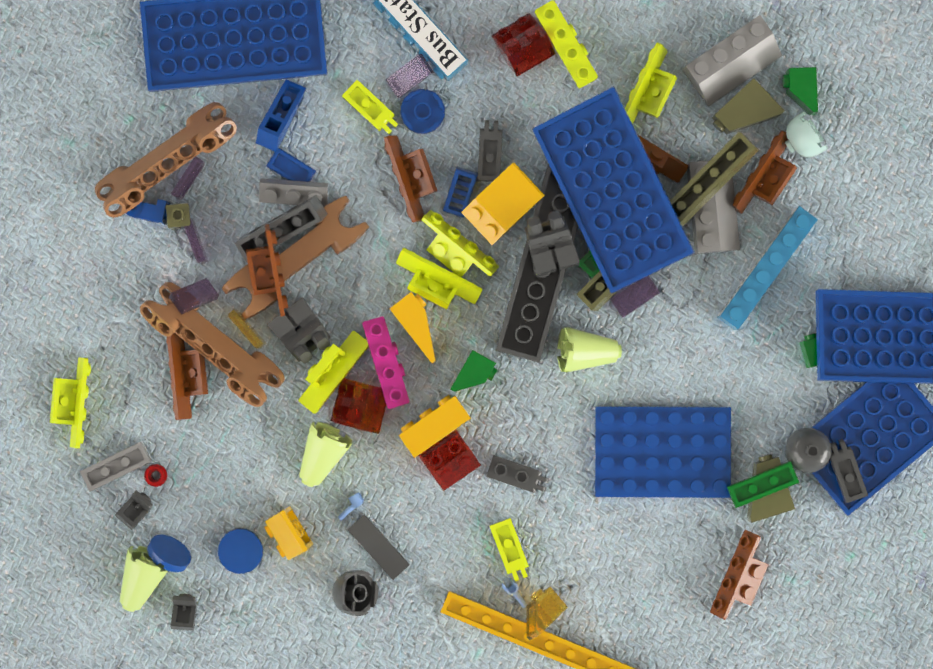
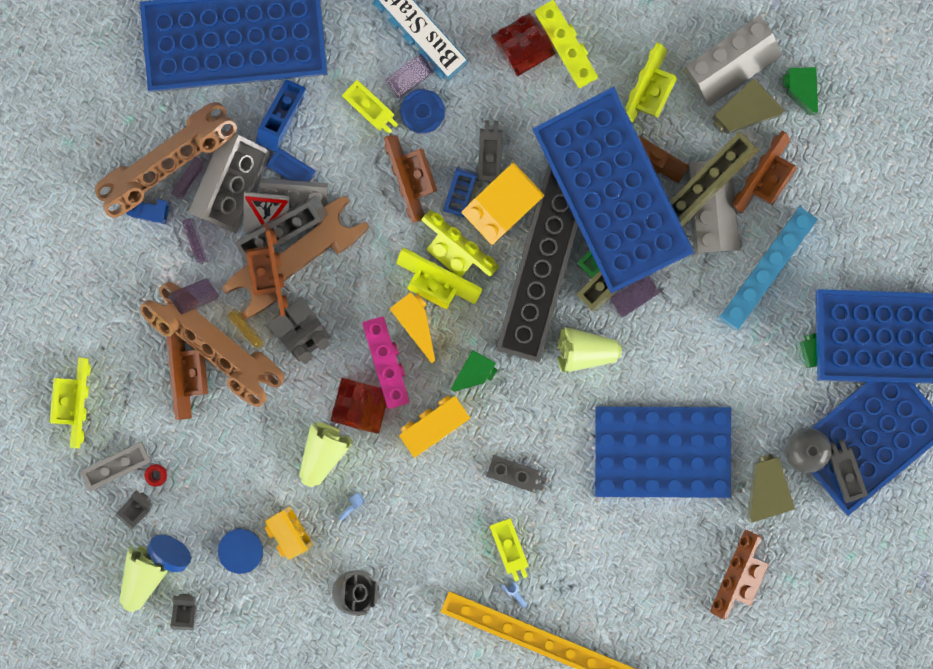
(178, 216): olive bracket -> none
(230, 172): none -> light grey slope
(262, 207): none -> light grey piece
(331, 370): neon yellow bracket -> none
(378, 547): dark grey tile -> none
(449, 460): clear red slope -> none
(542, 611): clear yellow slope -> none
(547, 236): dark grey hips -> none
(762, 484): green tile -> none
(804, 137): light aqua cylinder -> none

